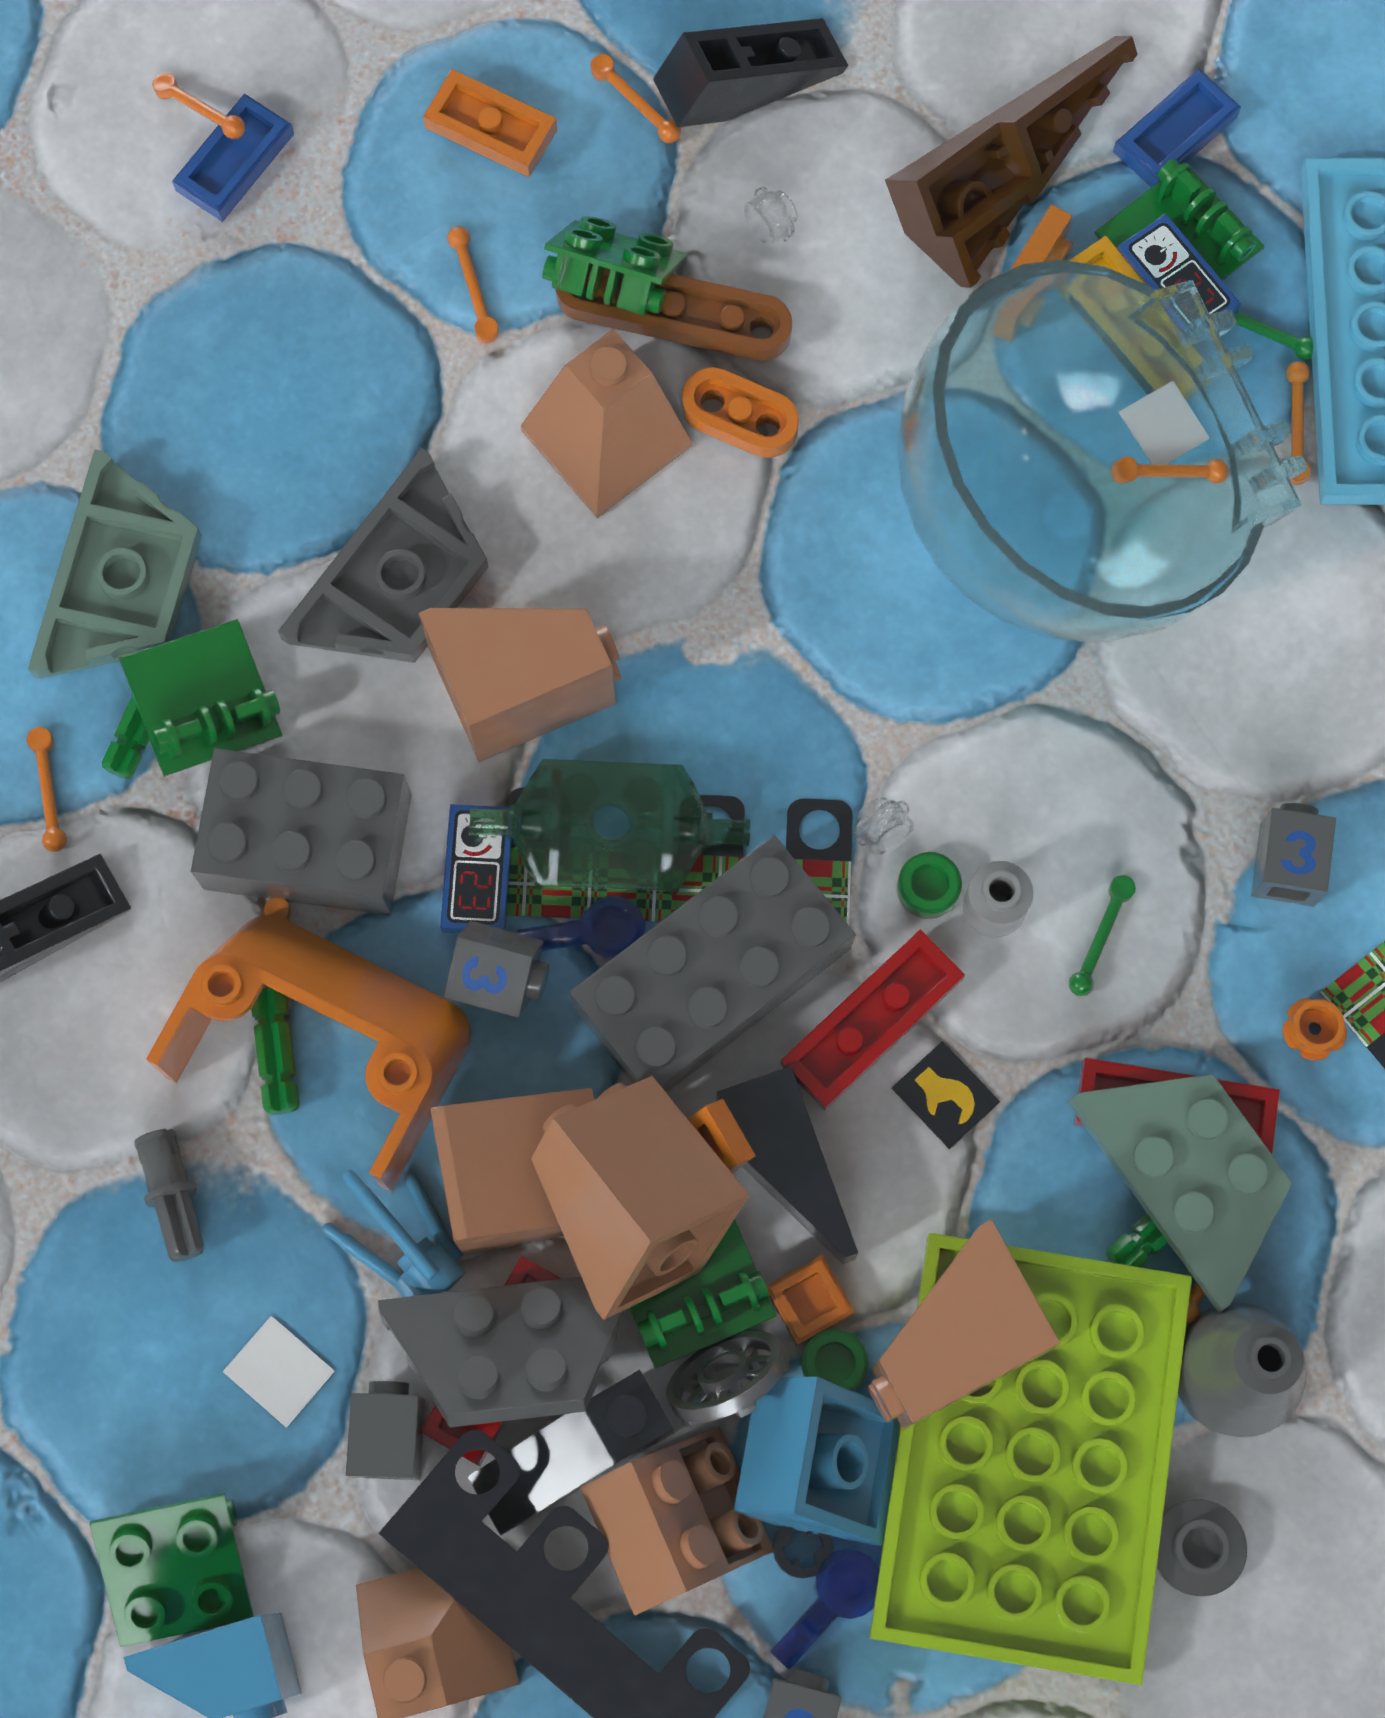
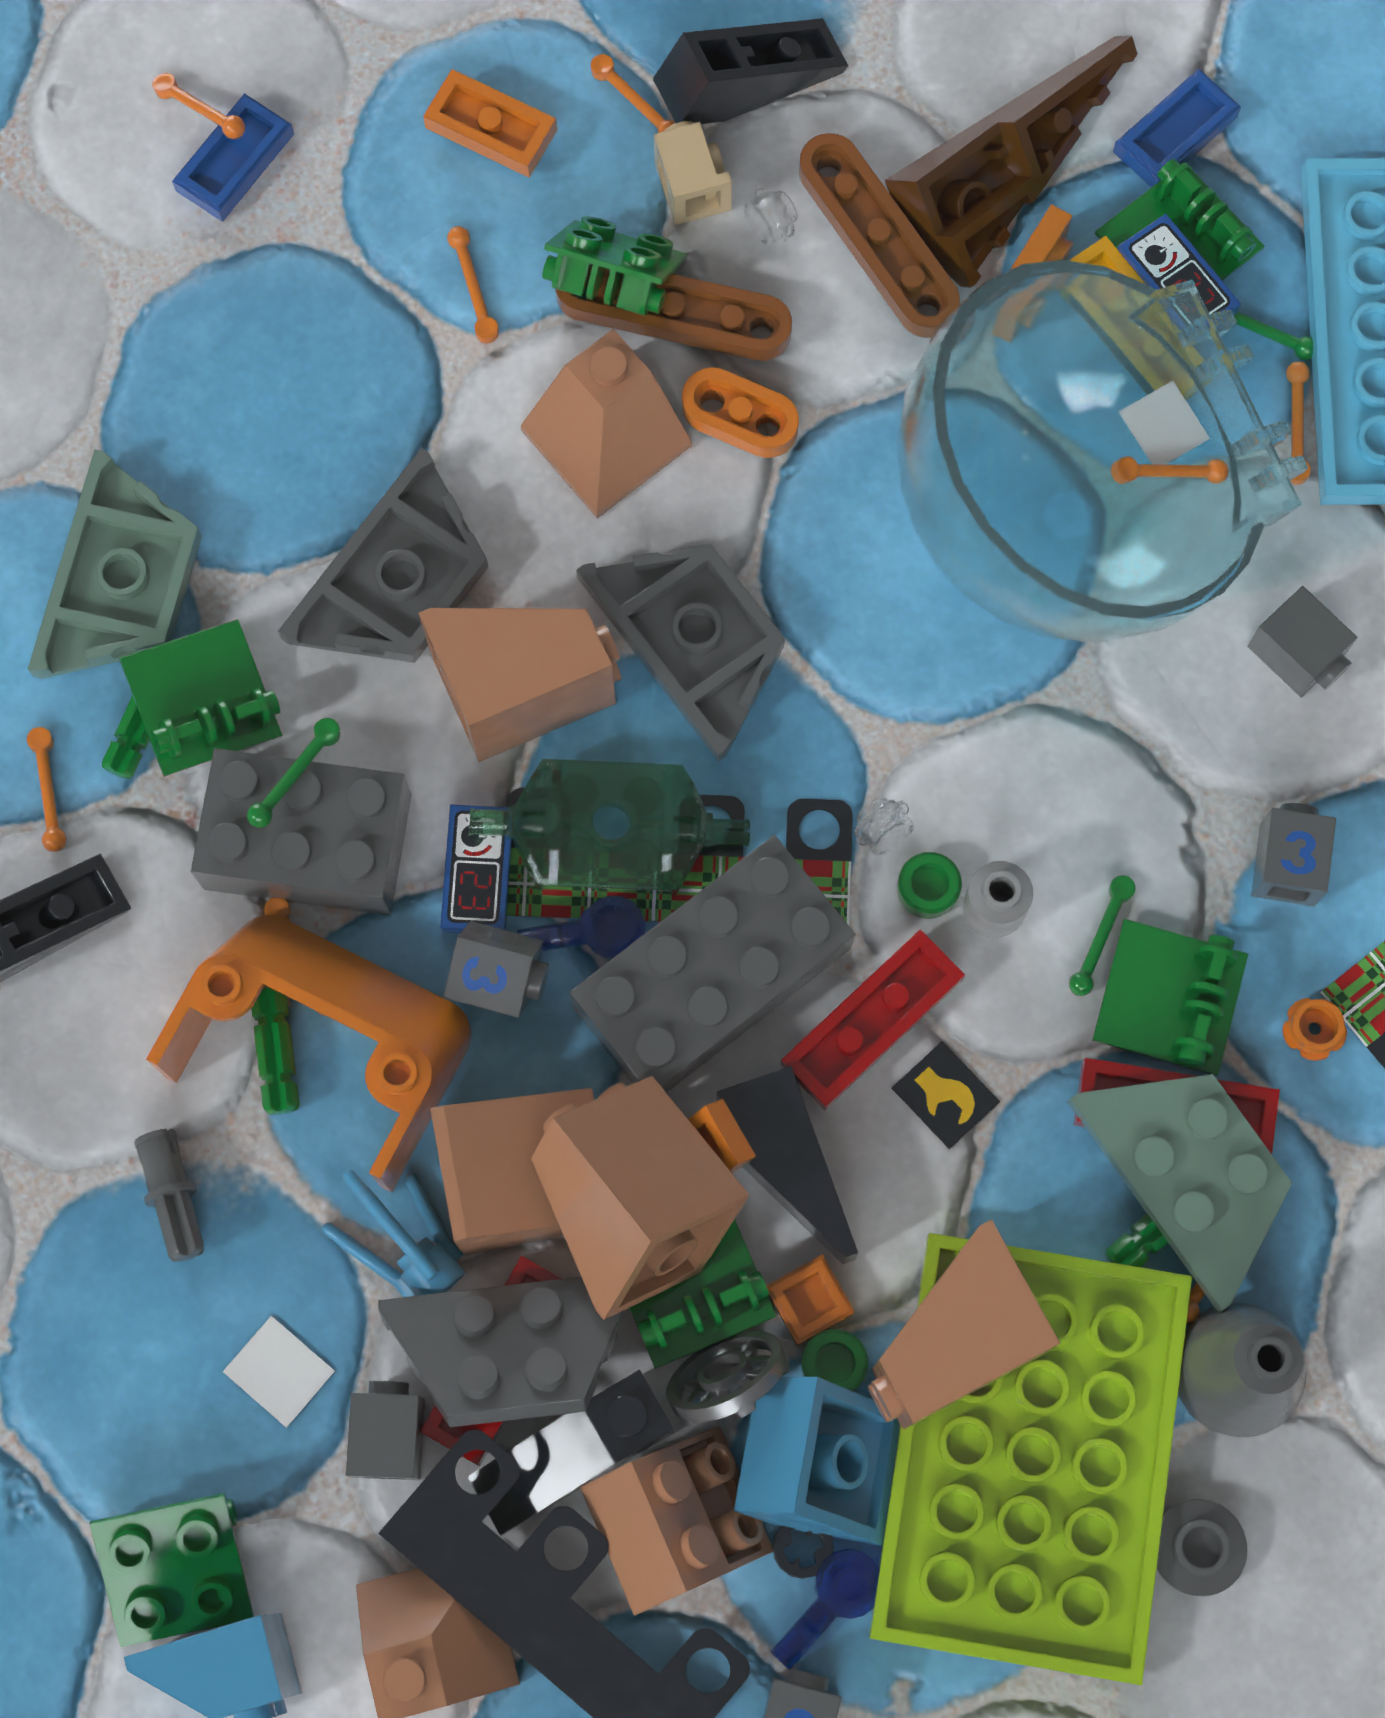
(326, 734): none -> green hinge
(691, 173): none -> tan brick
(692, 633): none -> dark grey wing
(877, 233): none -> dark orange plate
(1171, 996): none -> green hinge
(1304, 643): none -> dark grey brick

